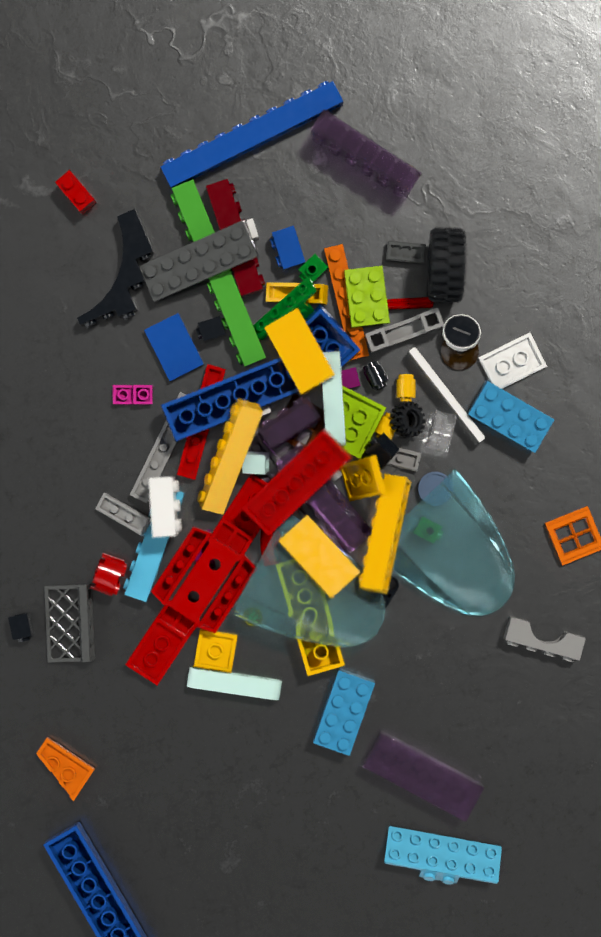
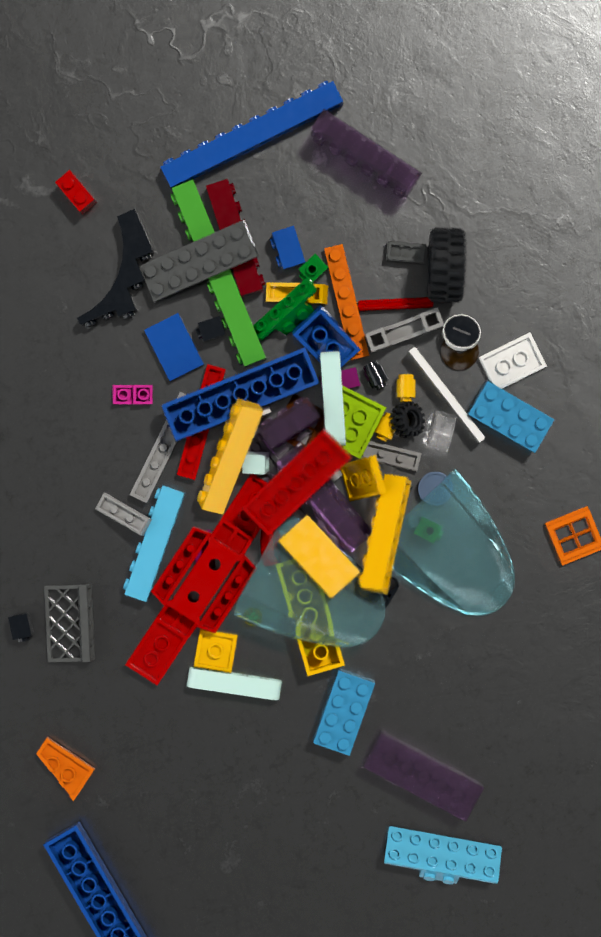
(108, 574): red brick -> none
(164, 506): white brick -> none
(252, 229): white tile -> none
(299, 351): yellow tile -> none
(366, 296): lime plate -> none
(382, 448): black brick -> none
(567, 645): light grey arch -> none

